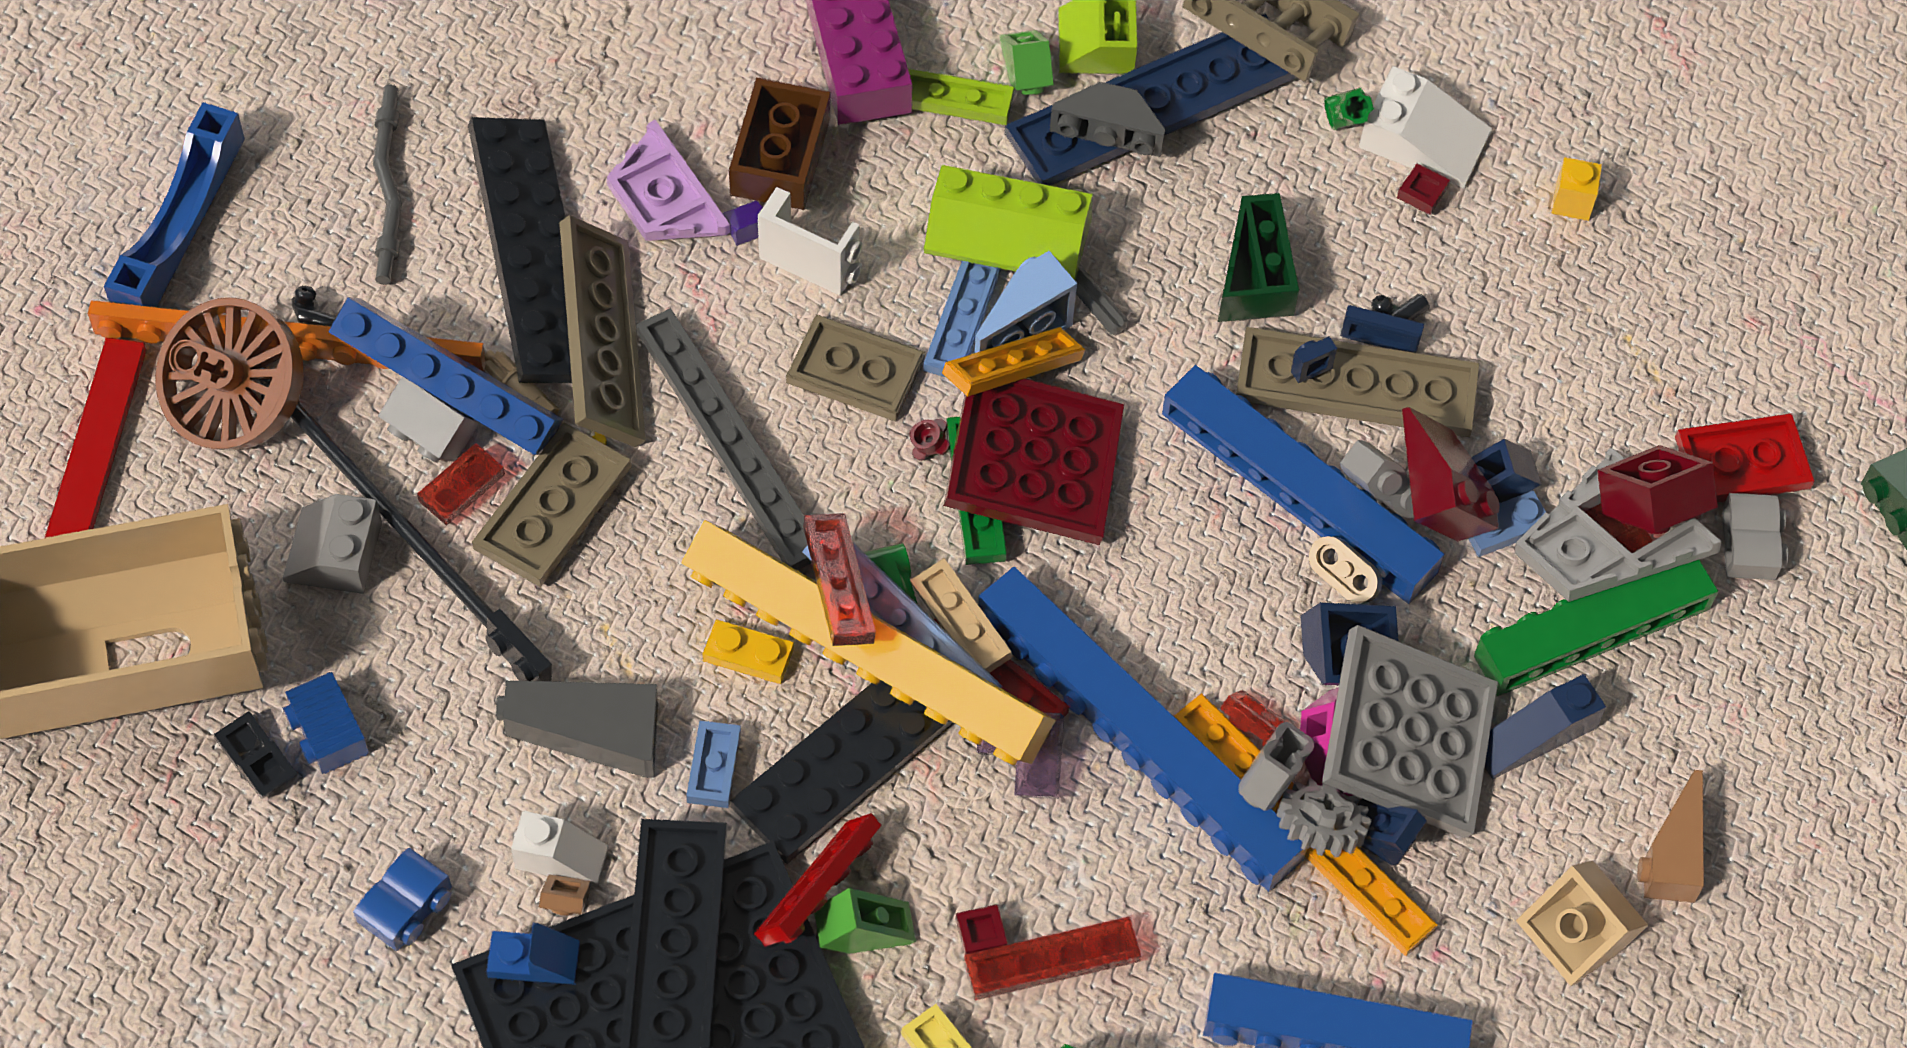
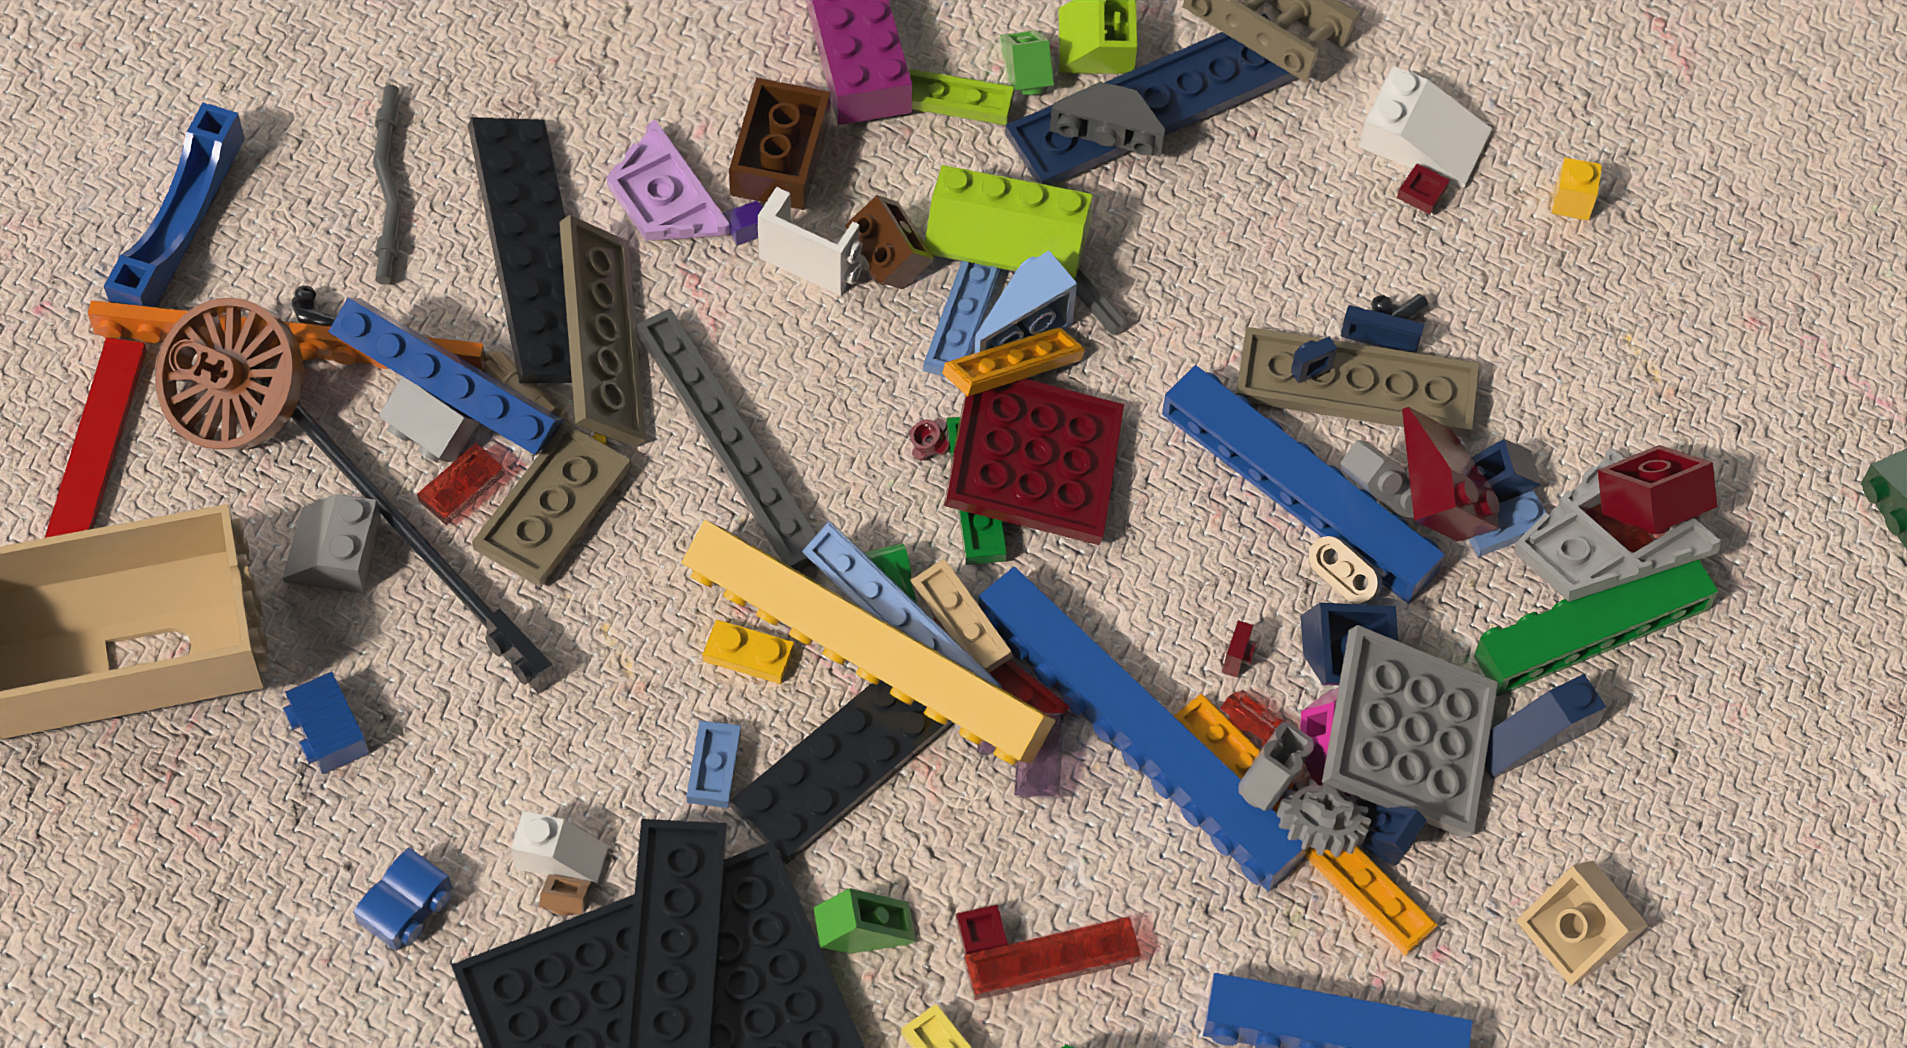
(255, 755): black slope -> none
(533, 957): blue slope -> none
(585, 720): dark grey slope -> none
(825, 872): red plate -> none
(839, 579): clear red plate -> none
(855, 367): dark tan tile -> none
(890, 243): none -> reddish brown brick
(1240, 649): none -> dark red plate
(1261, 263): dark green wedge -> none
(1348, 108): green piece -> none
(1675, 858): medium nougat slope -> none
(1751, 455): red plate -> none
(1753, 536): light grey brick -> none

